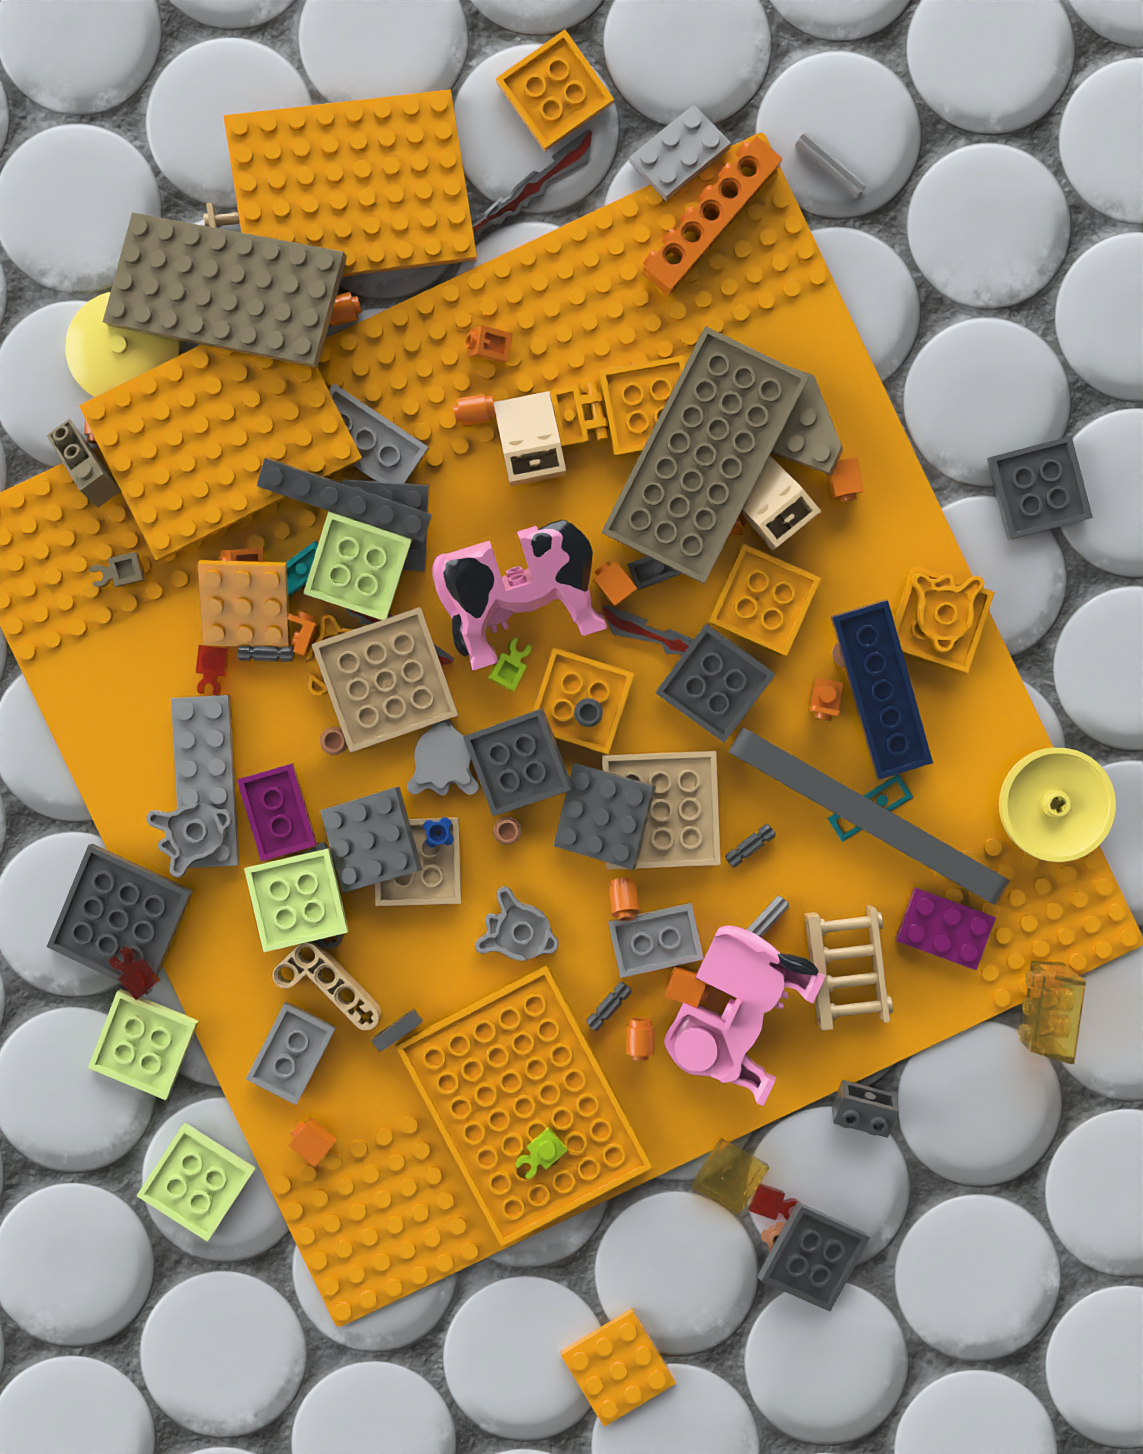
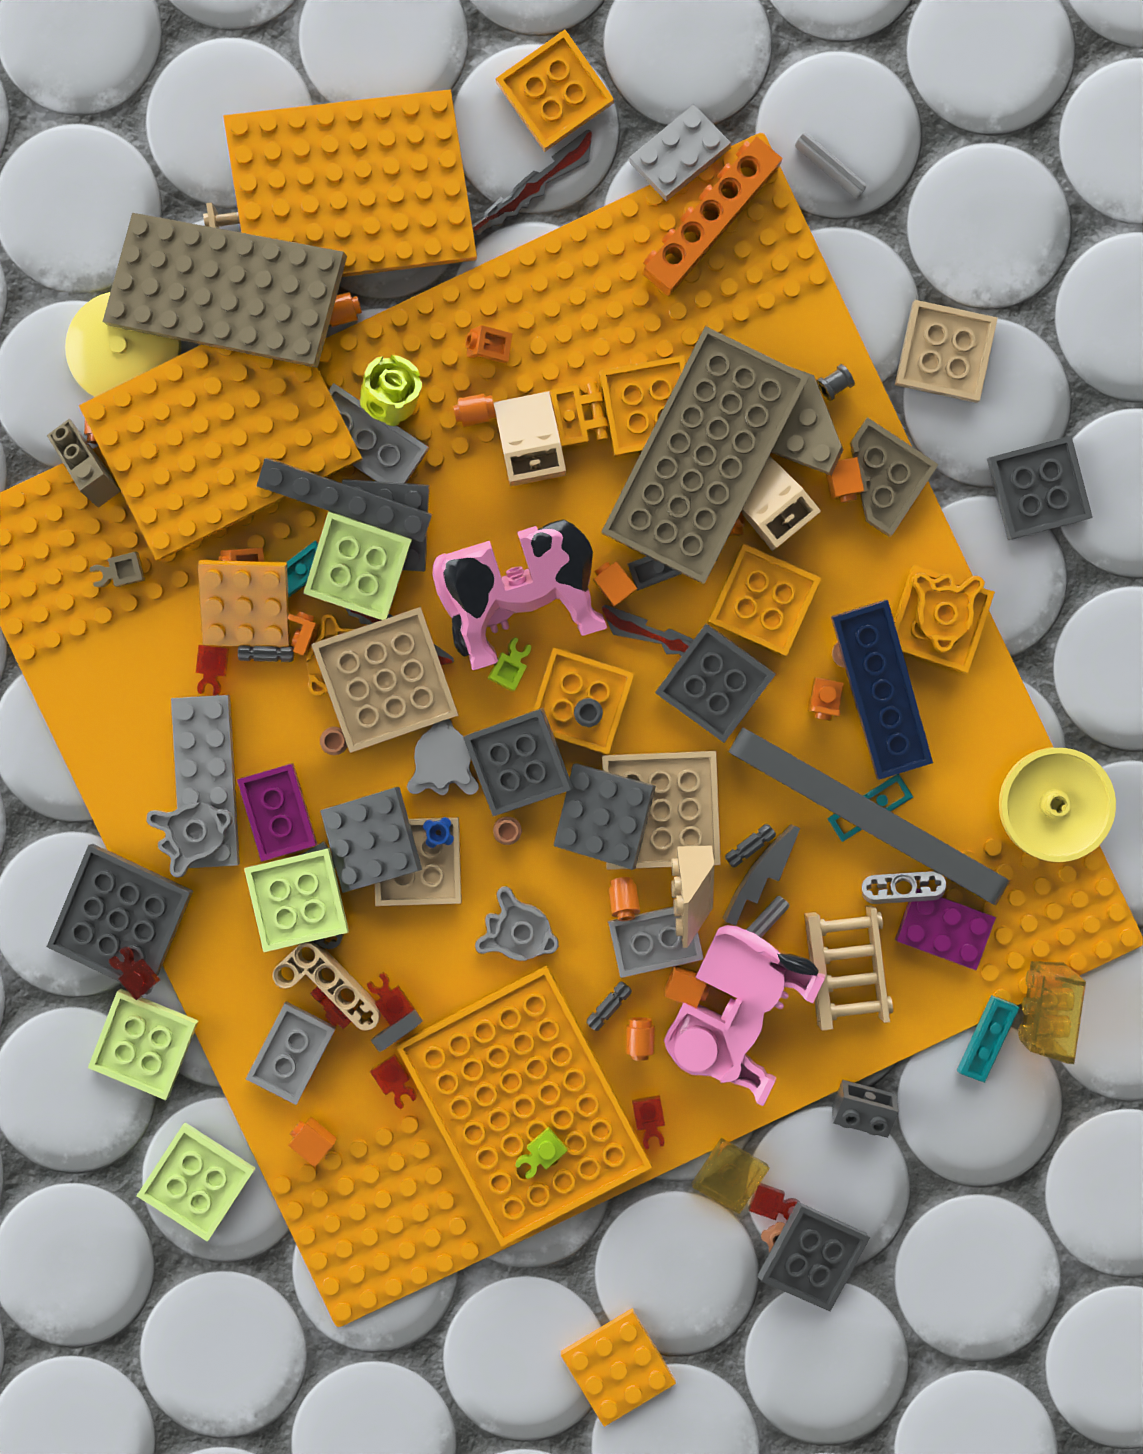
(334, 1014): none -> clear red plate
(390, 389): none -> neon yellow brick
(391, 1077): none -> clear red plate
(392, 1002): none -> clear red plate
(649, 1116): none -> clear red plate
(692, 889): none -> tan slope
(769, 864): none -> dark grey slope
(835, 382): none -> dark grey bush
(890, 475): none -> dark tan plate
(924, 877): none -> light grey beam
(946, 351): none -> tan plate
(988, 1039): none -> teal tile

